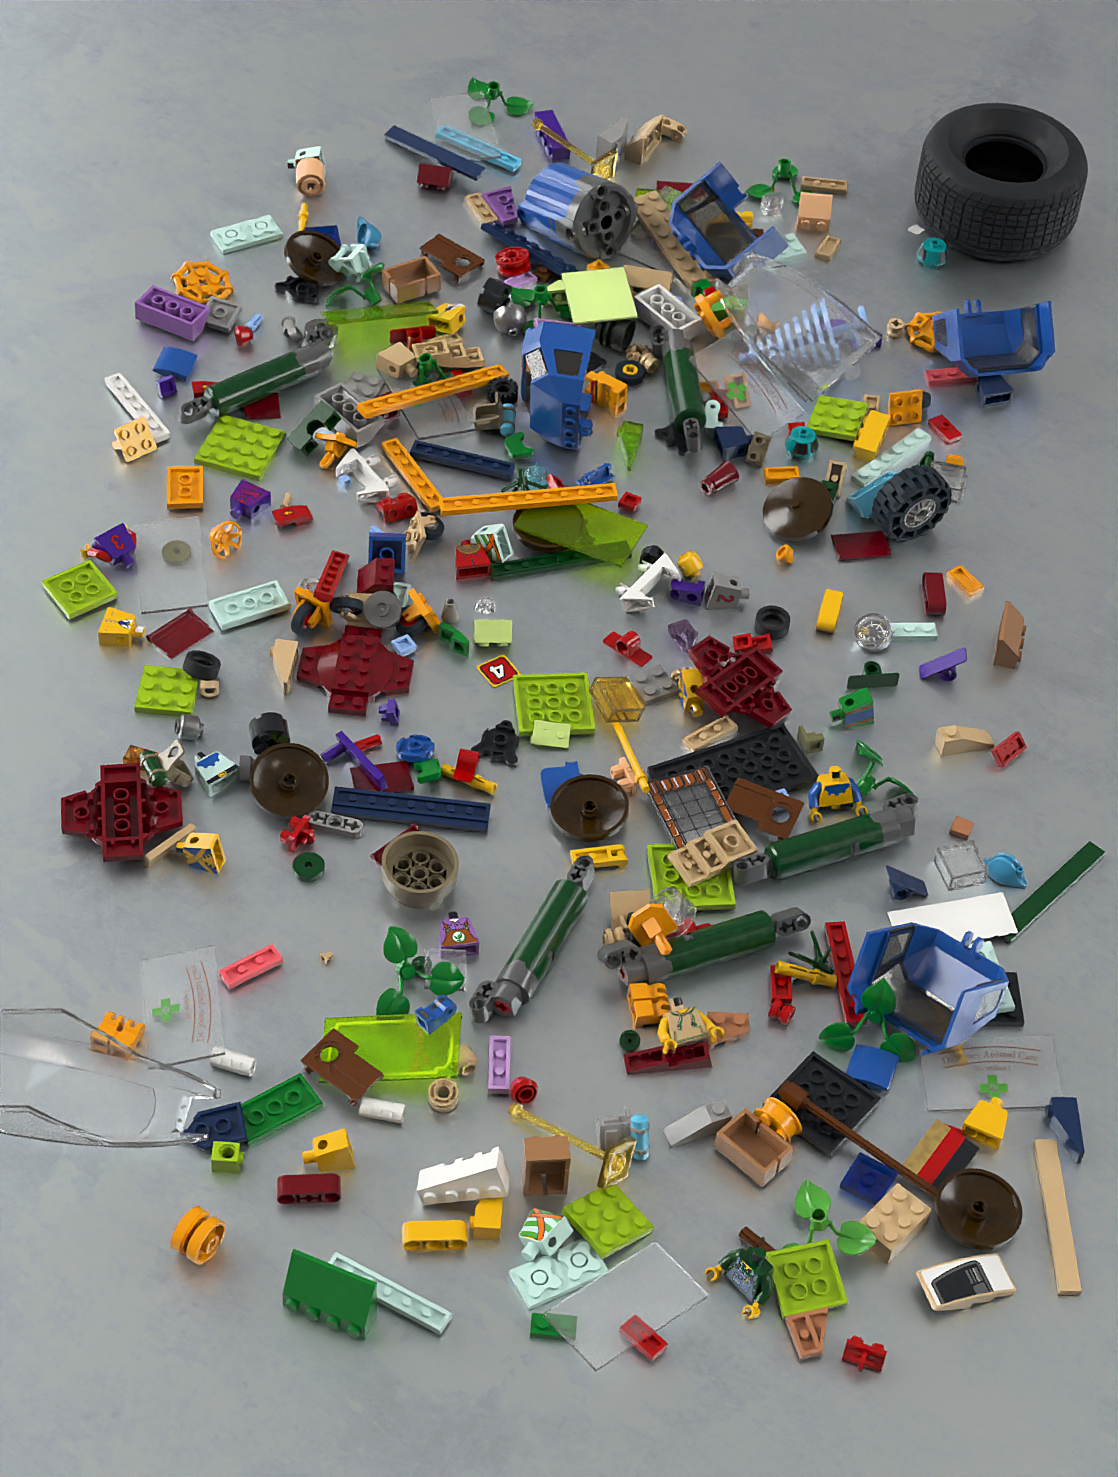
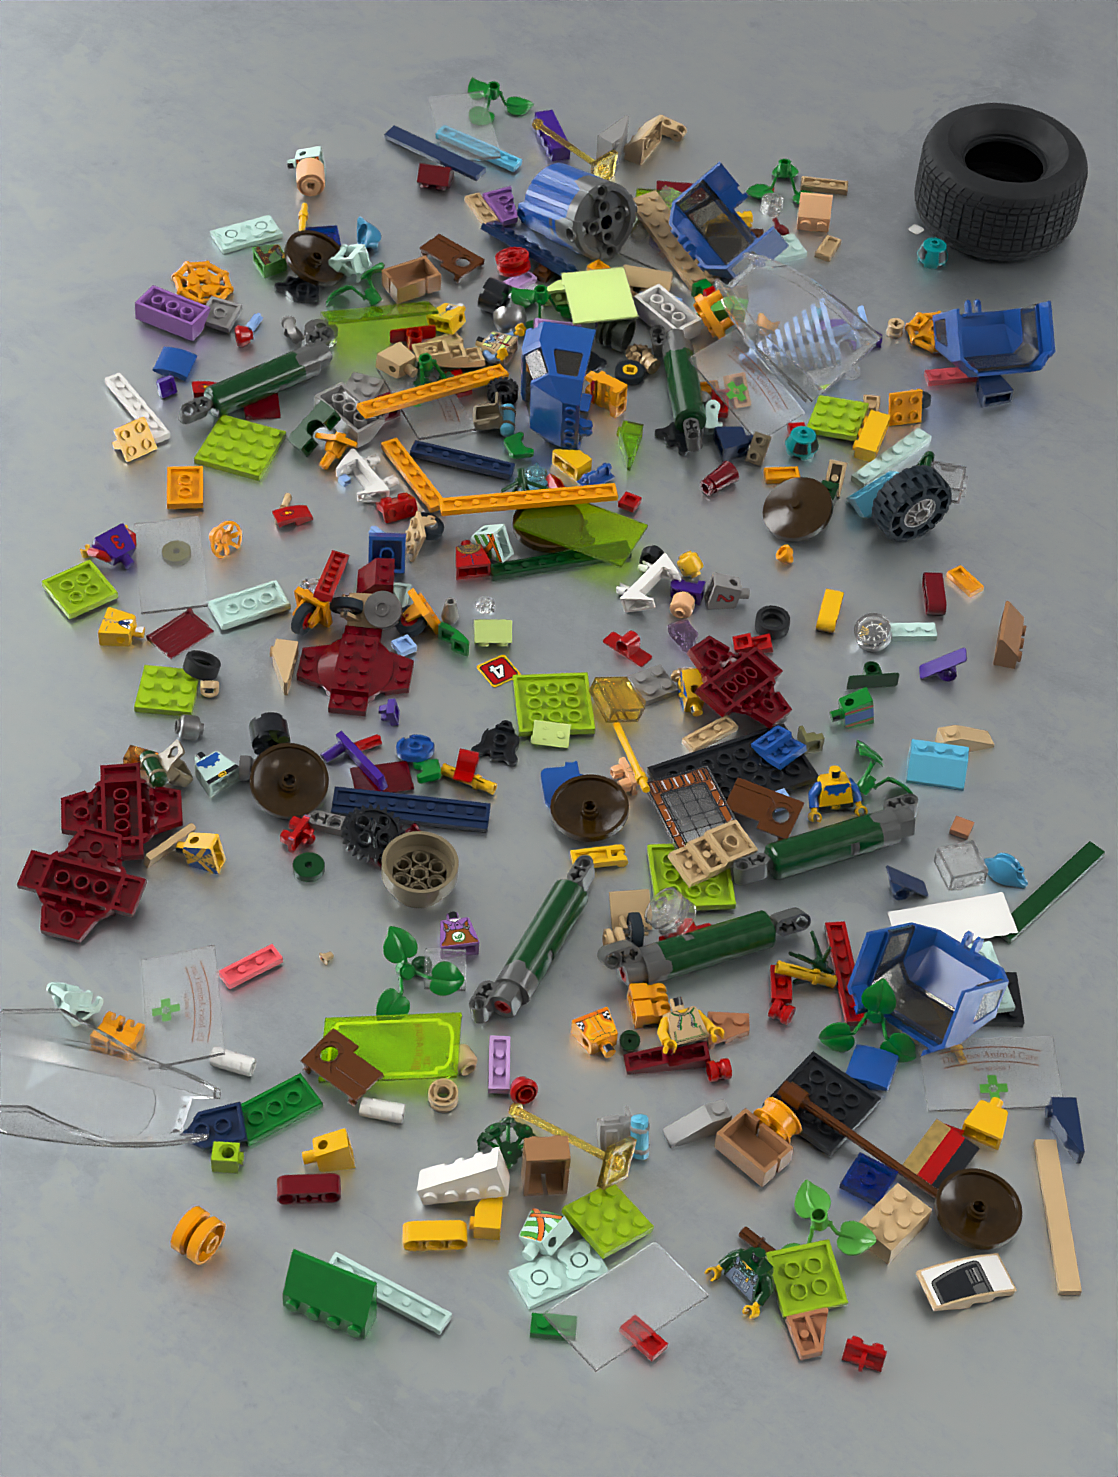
(74, 999): none -> light aqua piece
(82, 884): none -> dark red plate
(249, 500): dark purple torso -> none
(269, 260): none -> torso
(355, 833): none -> black gear
(435, 1014): blue leg -> none
(500, 347): none -> torso
(509, 1151): none -> dark green plant
(572, 462): none -> yellow slope
(596, 1032): none -> light orange torso
(652, 925): light orange piece -> none
(682, 605): none -> light nougat head
(718, 1070): none -> red wheel
(778, 747): none -> blue slope
(783, 230): none -> dark red animal
(861, 545): dark red piece -> none
(937, 764): none -> medium azure slope
(944, 429): red plate -> none
(954, 459): light orange tile -> none
(1008, 749): red plate -> none

